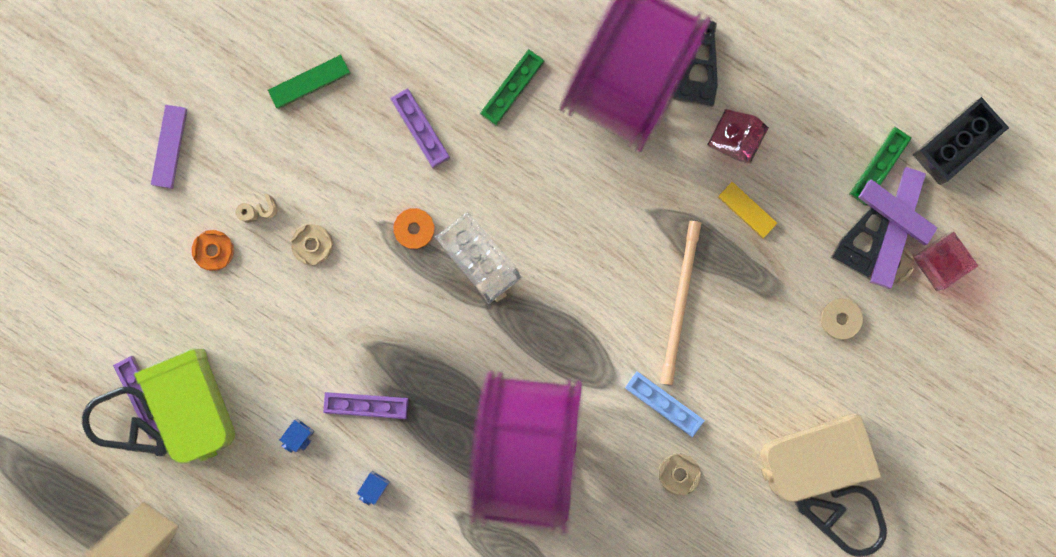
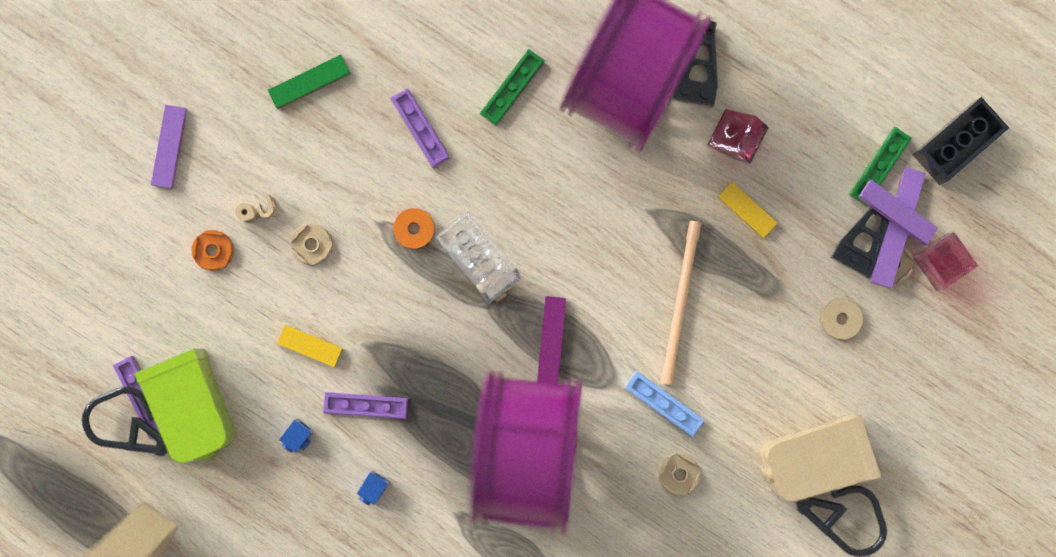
(310, 345): none -> yellow tile
(551, 339): none -> magenta tile

